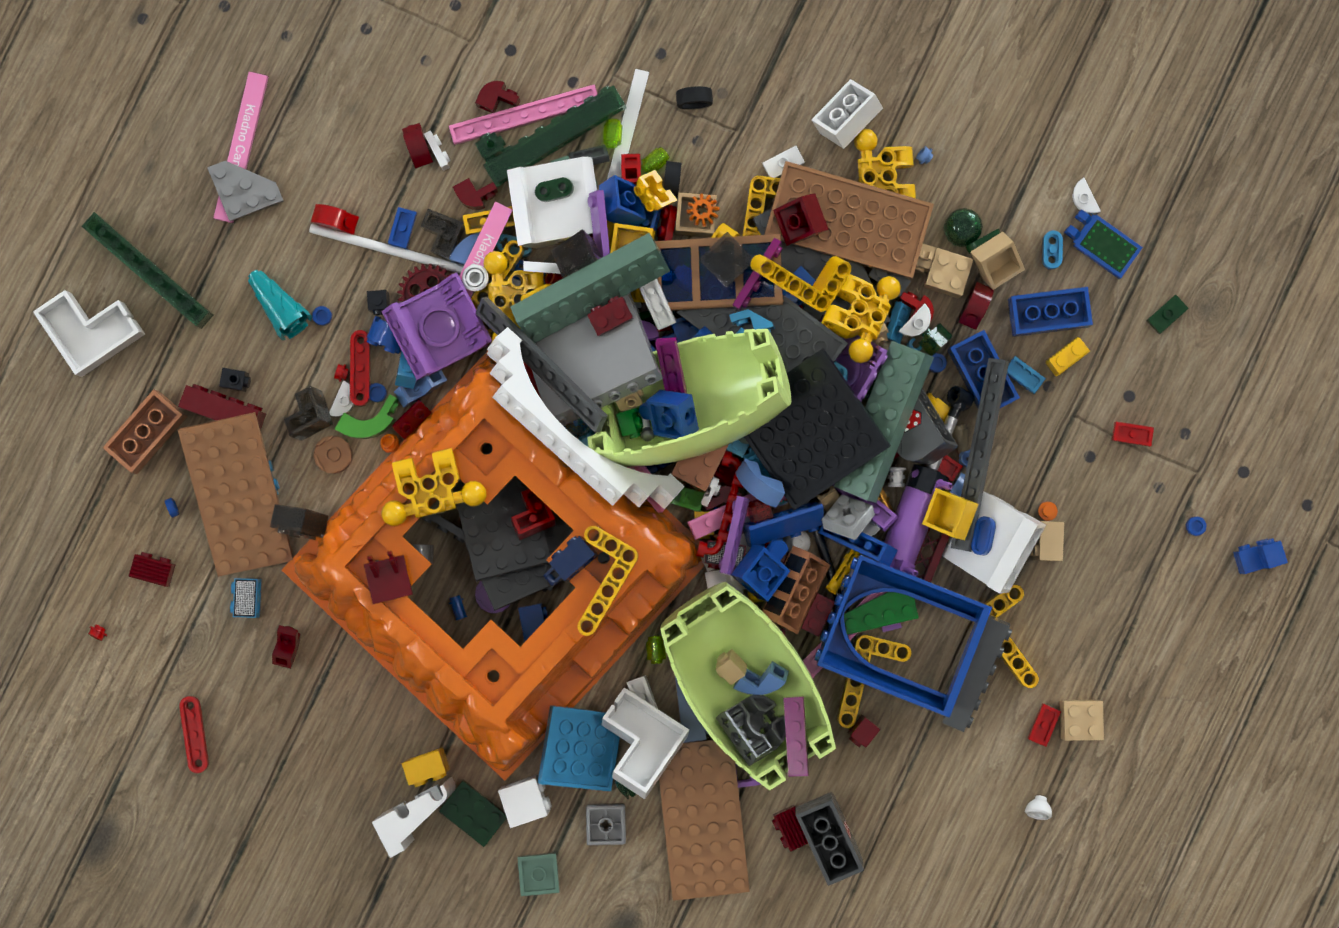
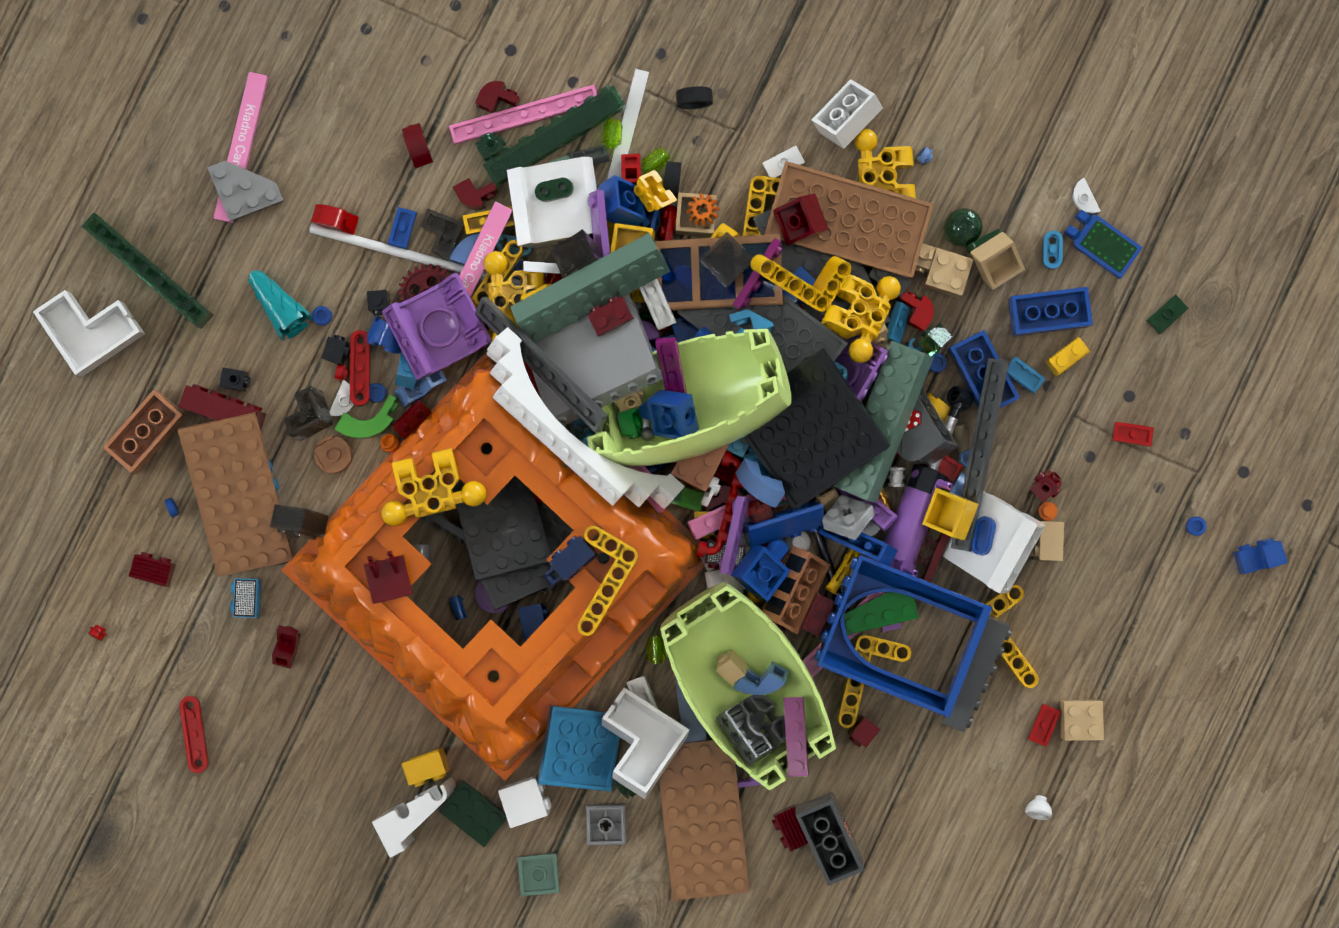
(336, 350): none -> black brick
(434, 143): white plate -> none
(475, 277): white brick -> none
(535, 519): red brick -> none
(917, 323): white plate -> none
(977, 305): dark red brick -> none
(1046, 485): none -> dark red brick

